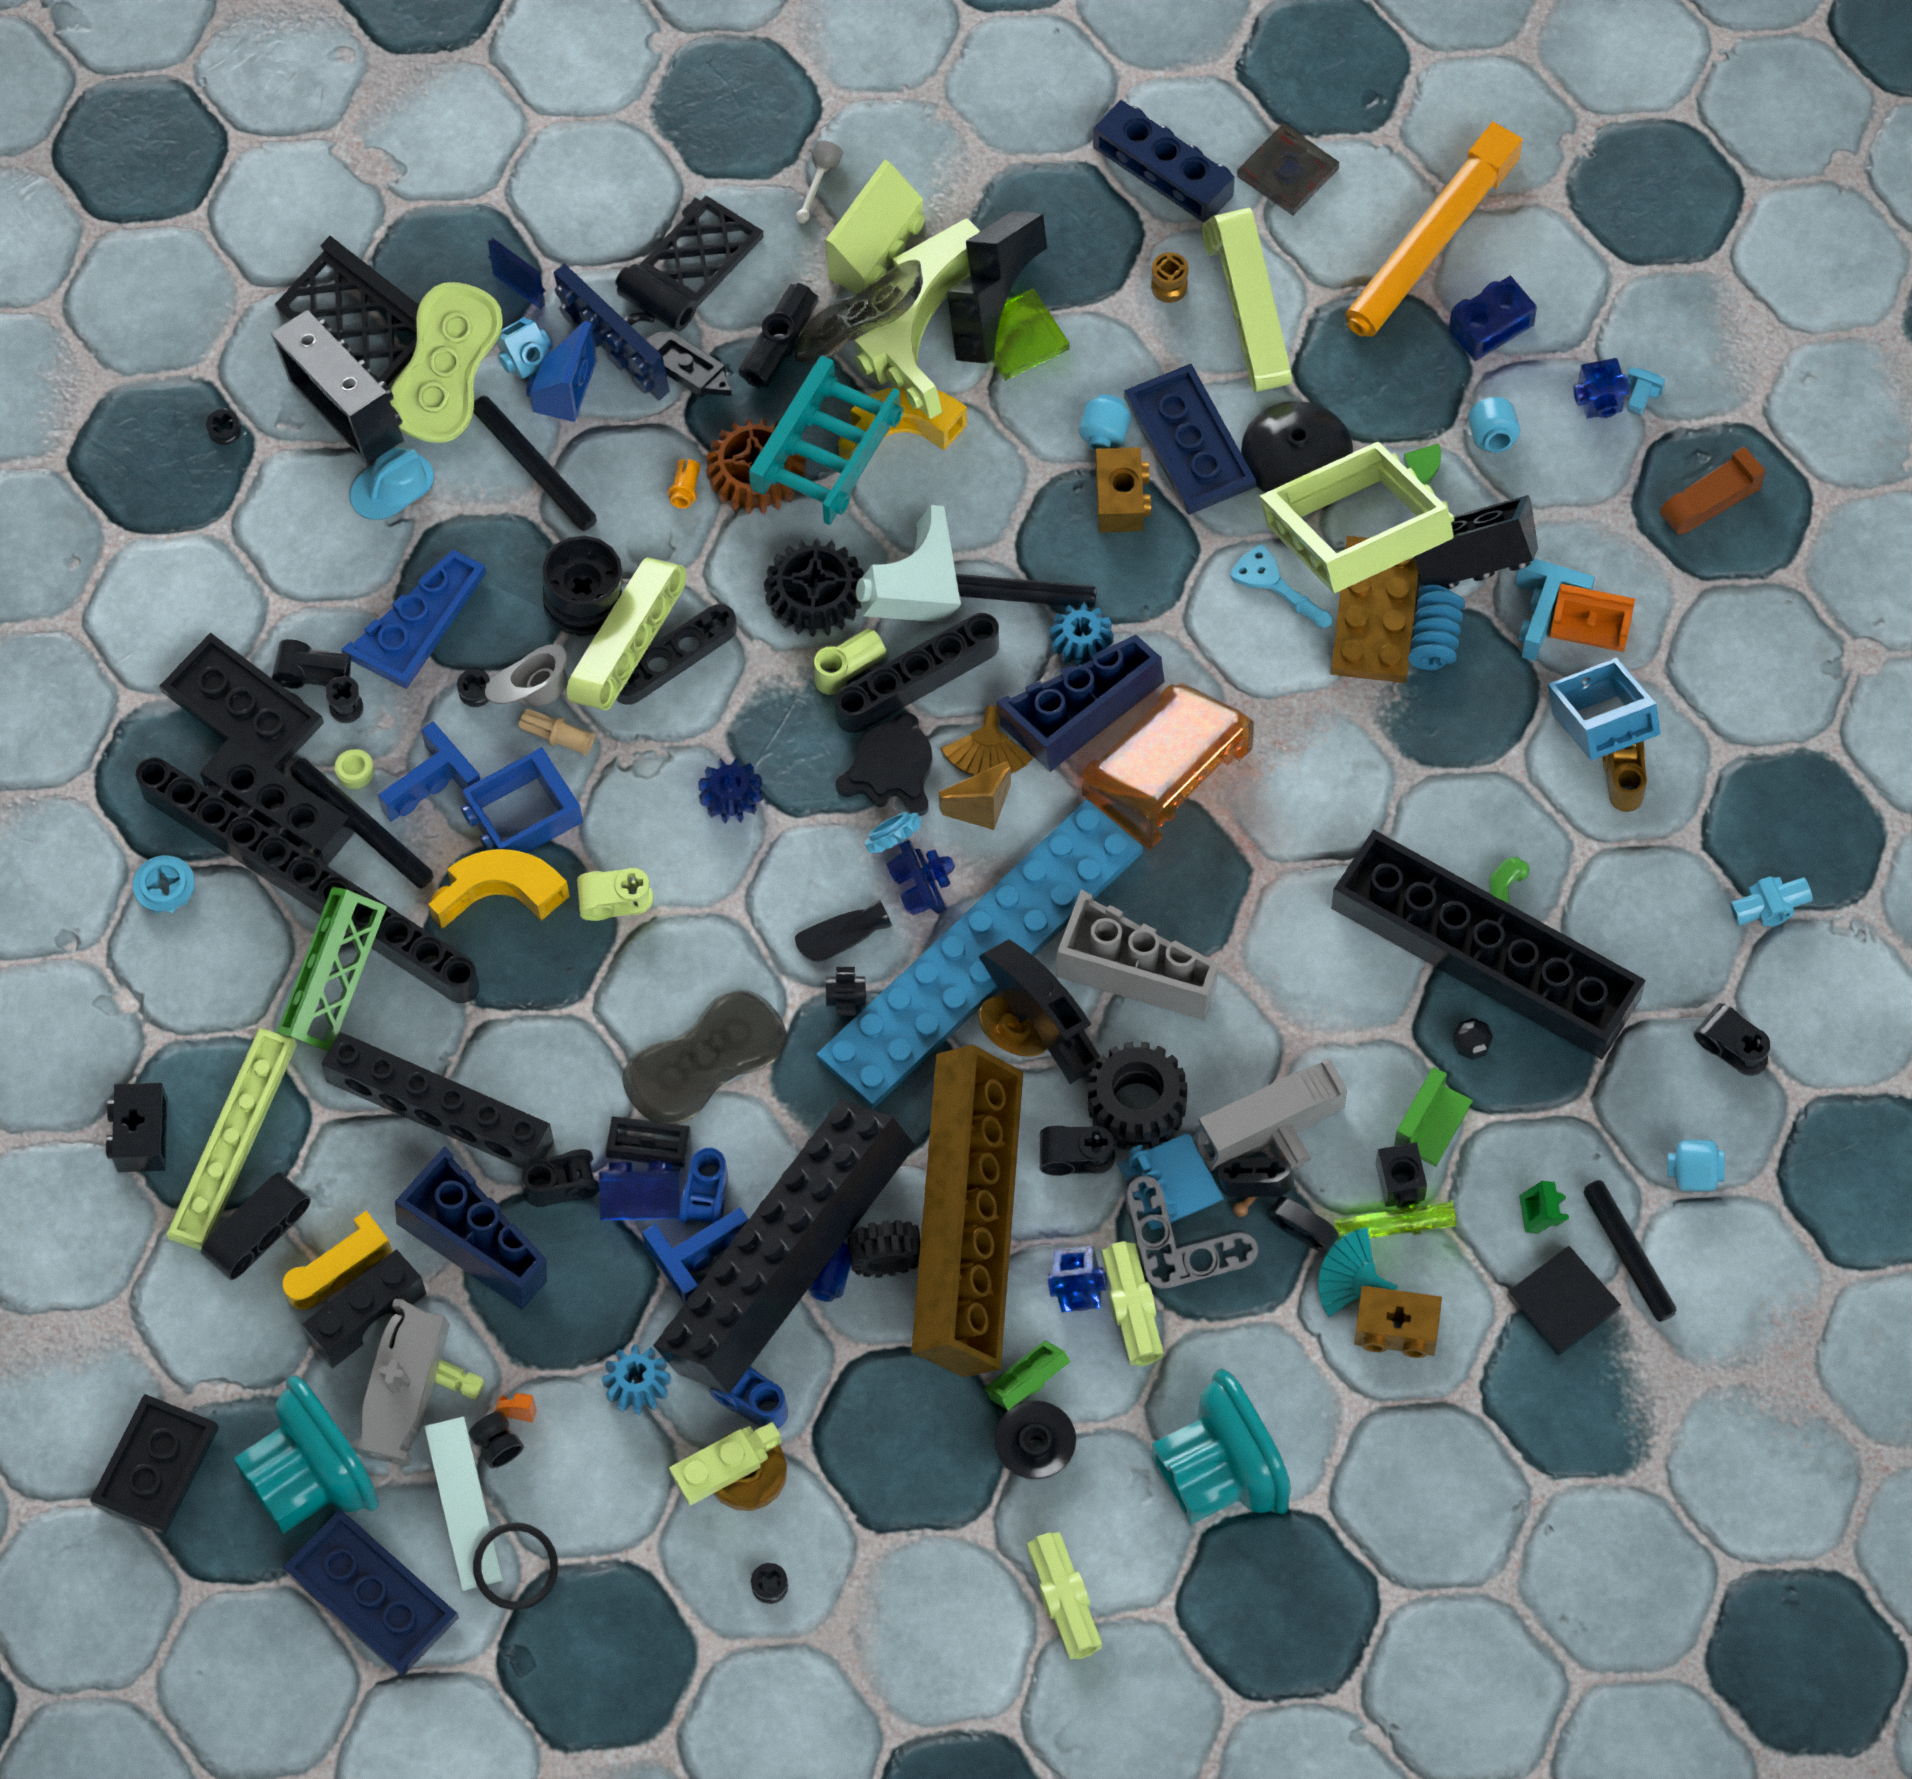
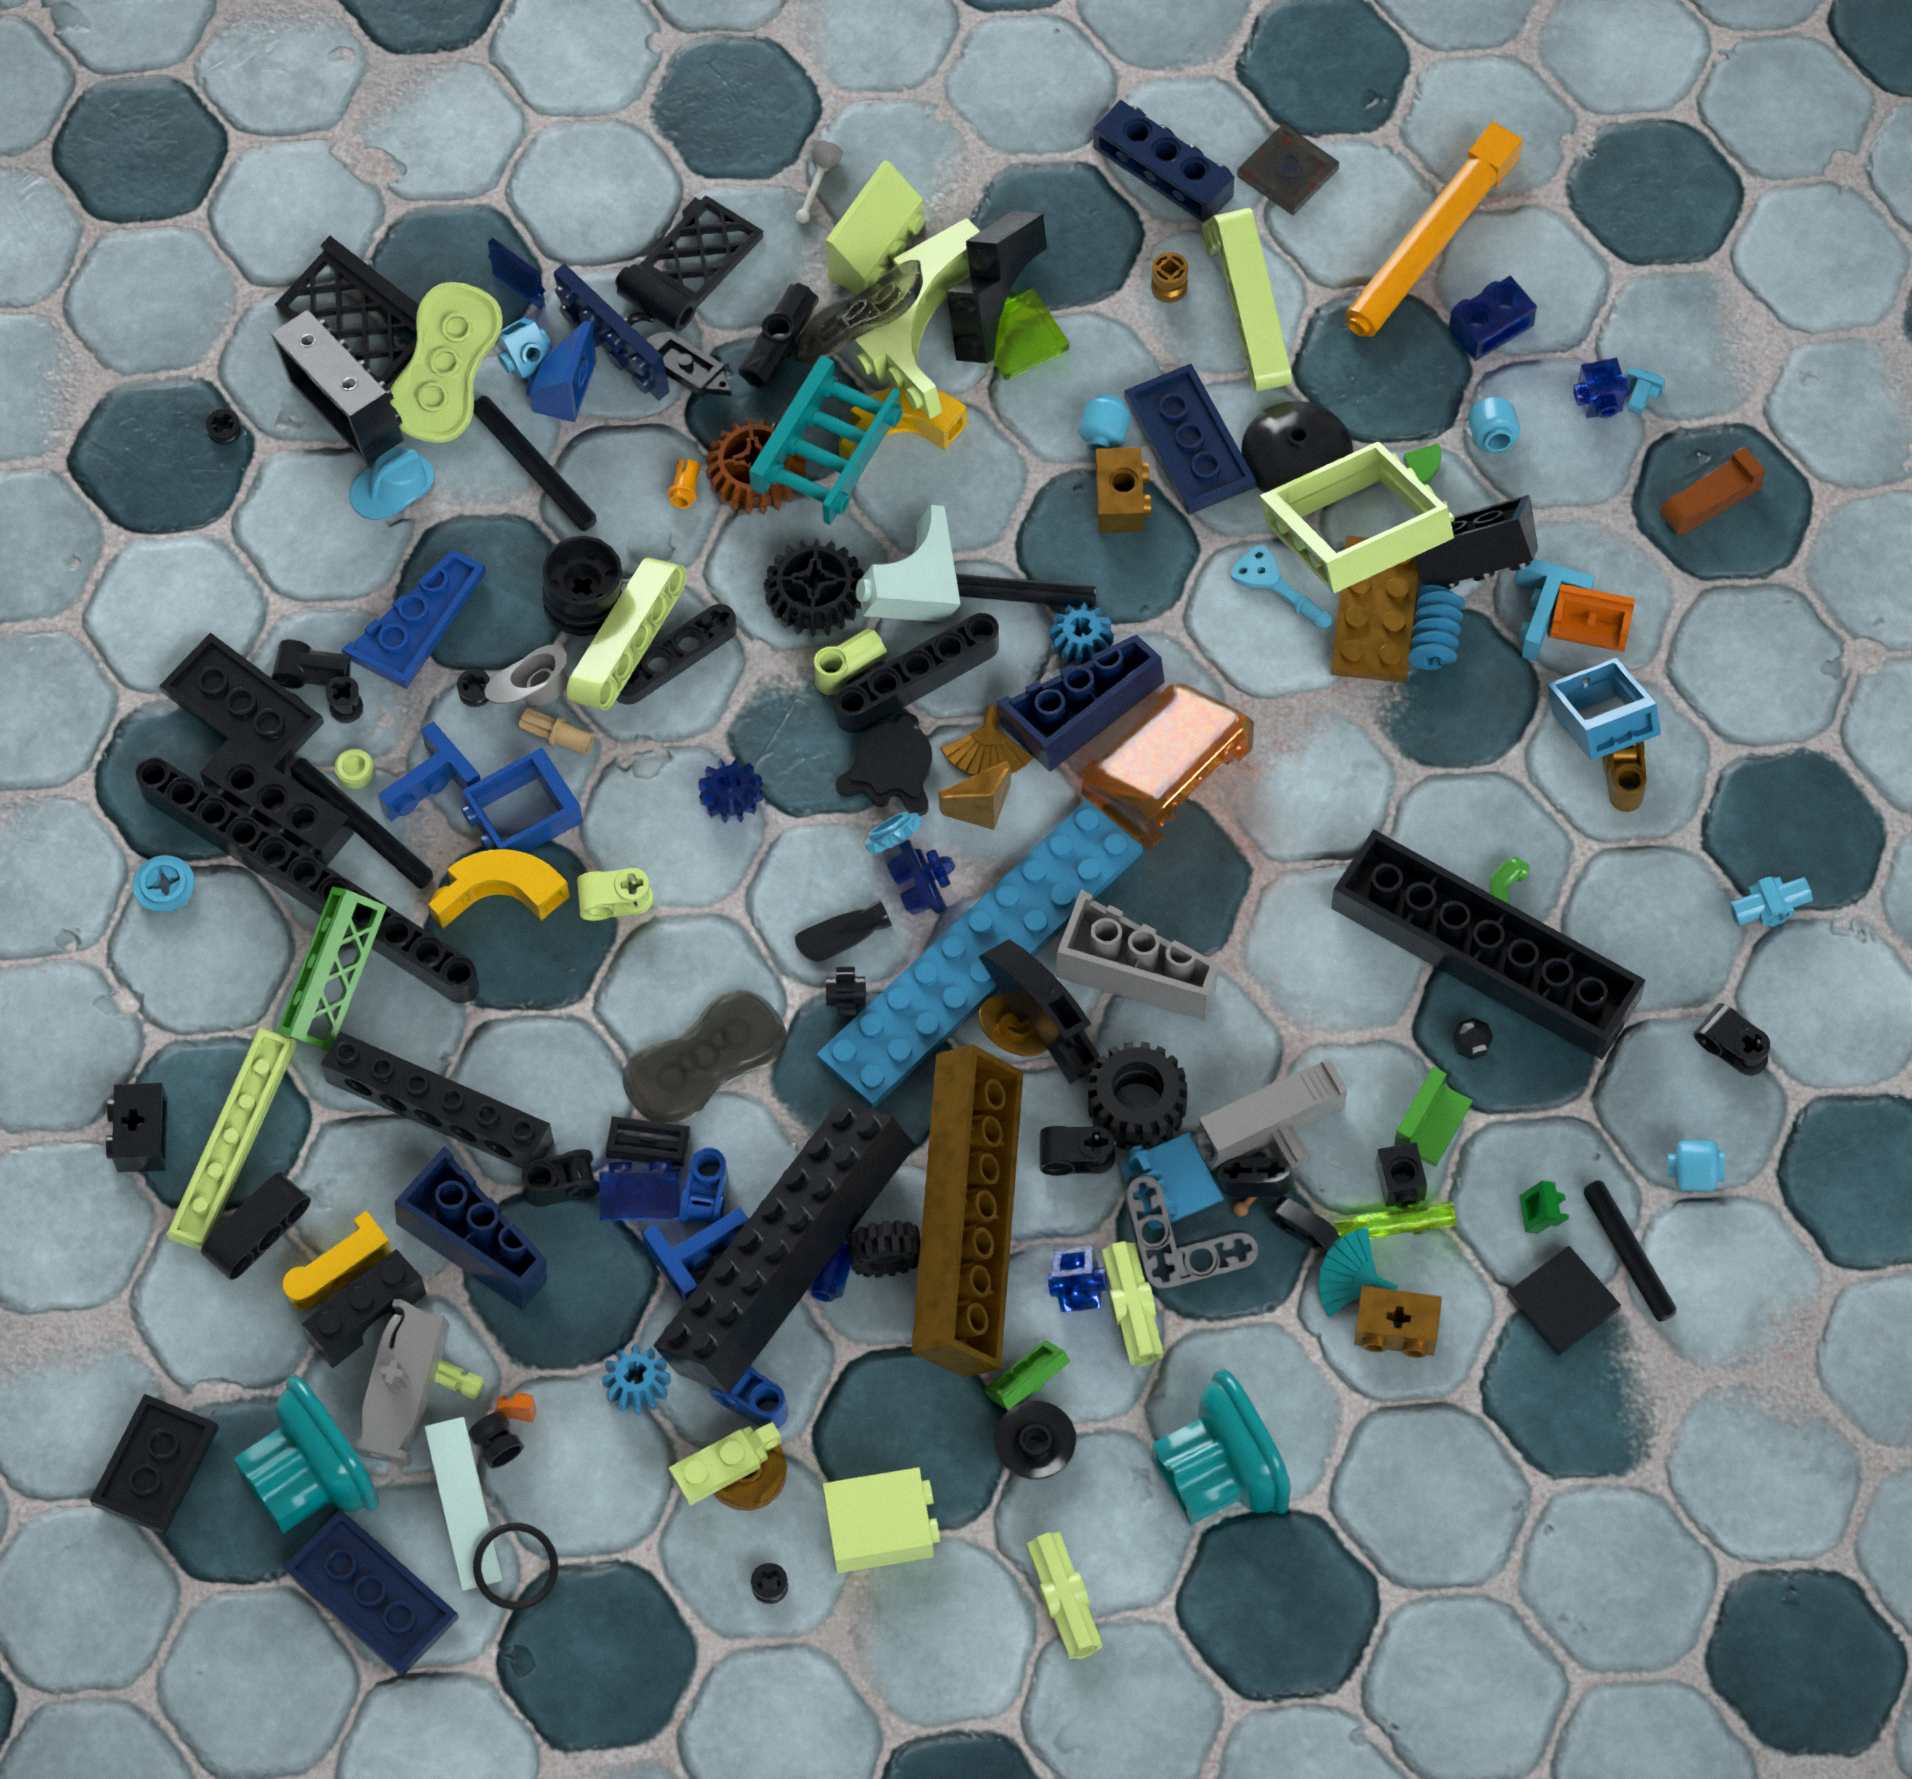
(880, 1520): none -> yellowish green brick

